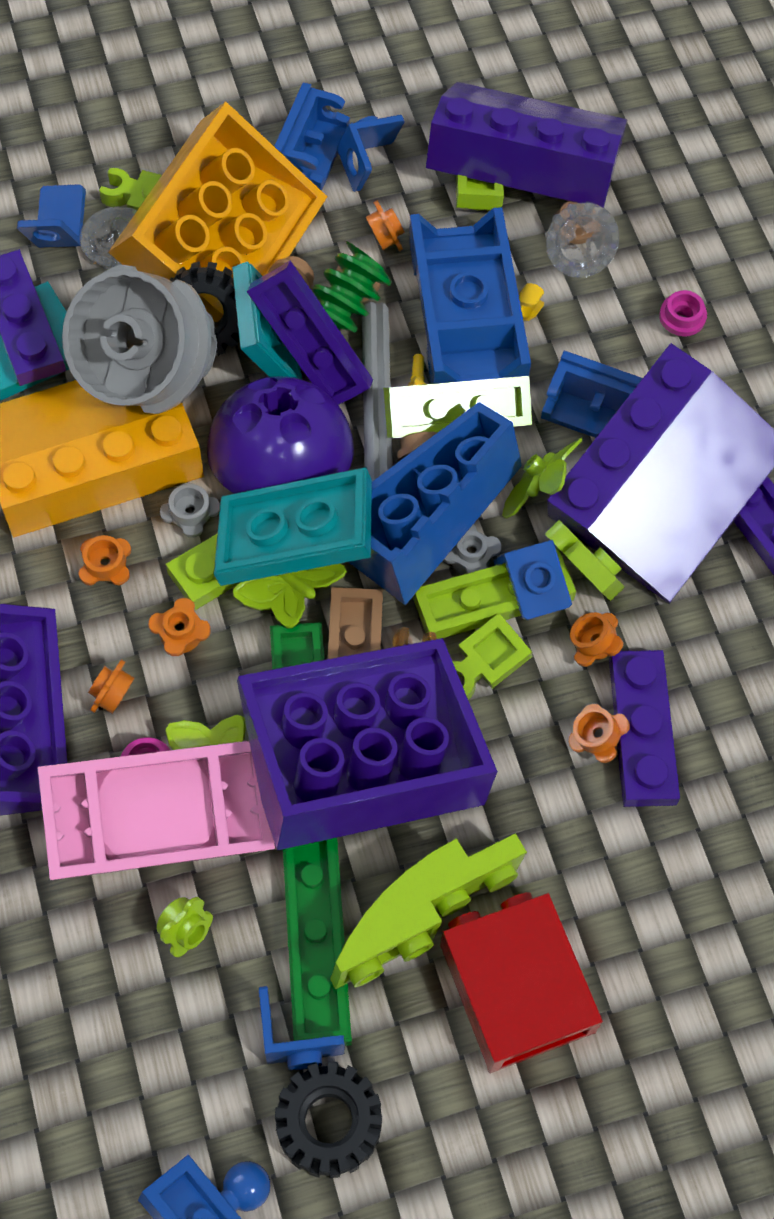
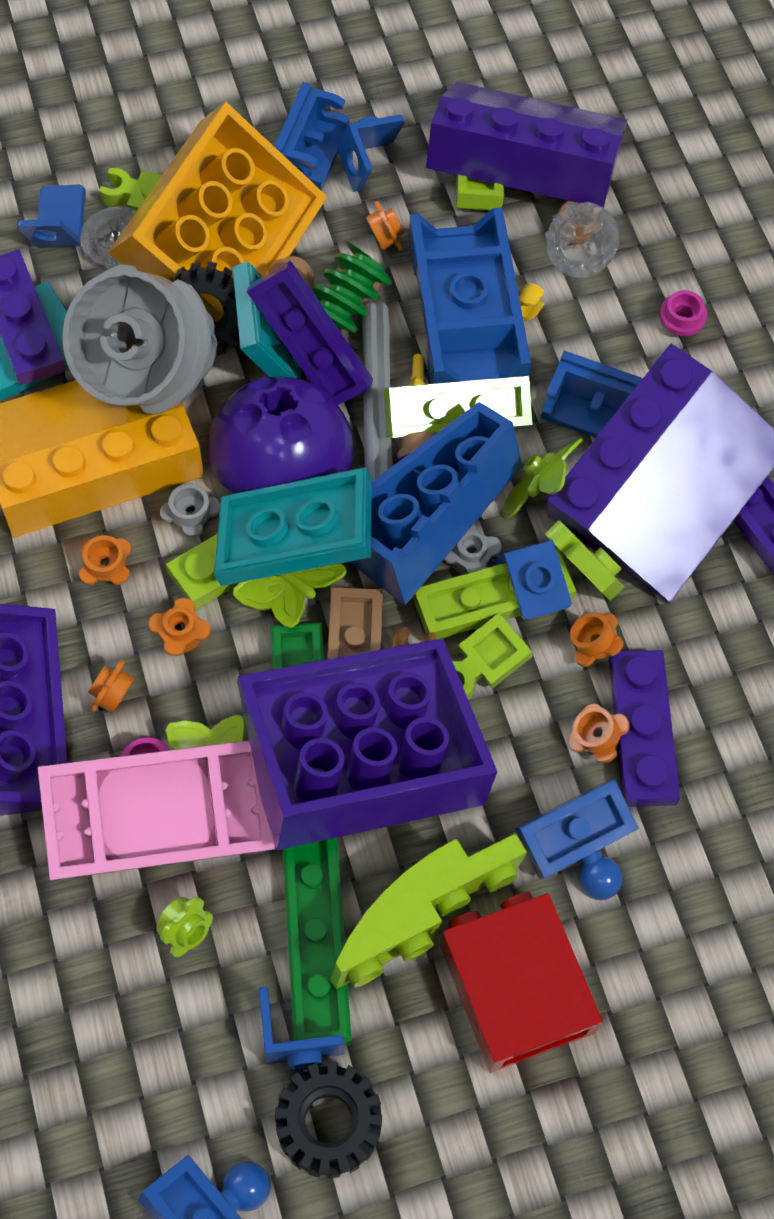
(578, 833): none -> blue plate

